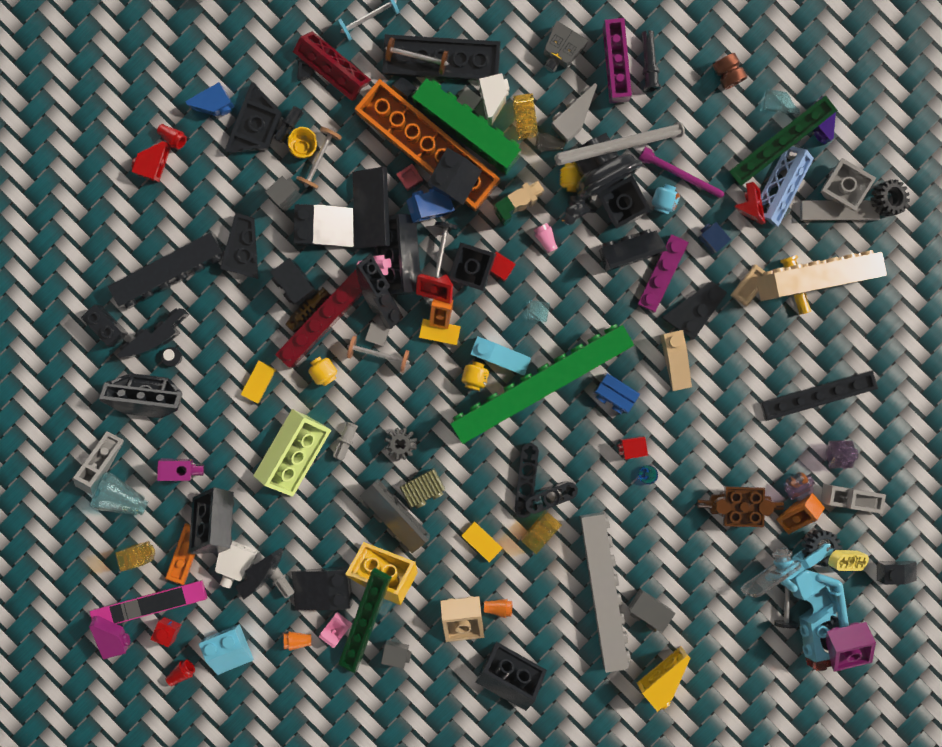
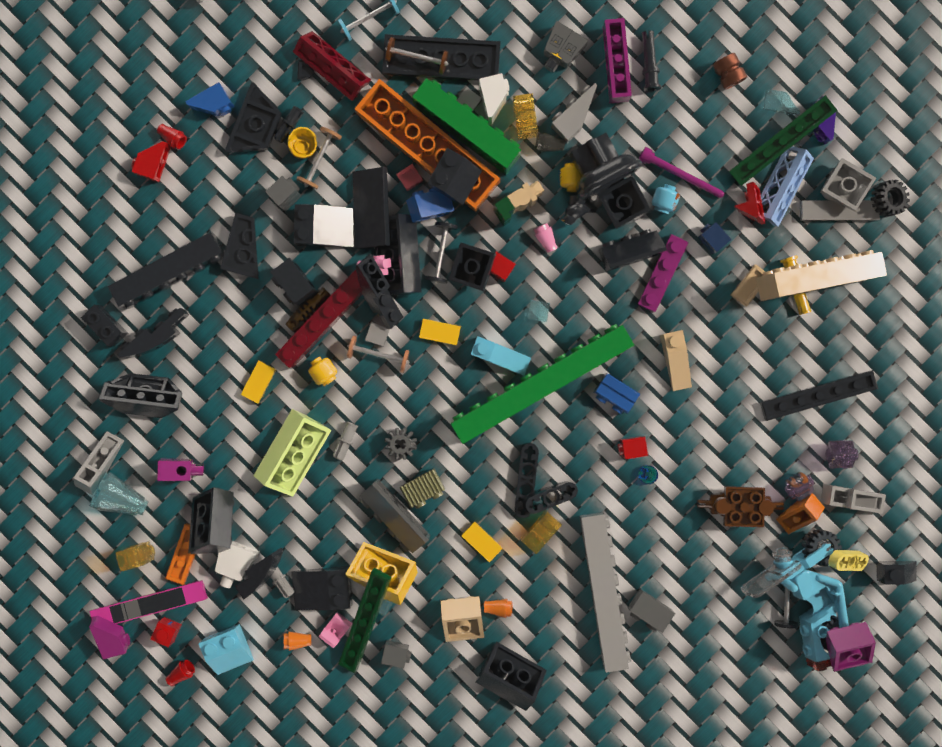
(171, 356): black tile -> none
(404, 88): black tile -> none
(435, 288): red slope -> none
(440, 314): orange slope -> none
(475, 376): yellow head -> none
(619, 144): light grey axle -> none
(662, 681): yellow slope -> none
(696, 310): black wing -> none

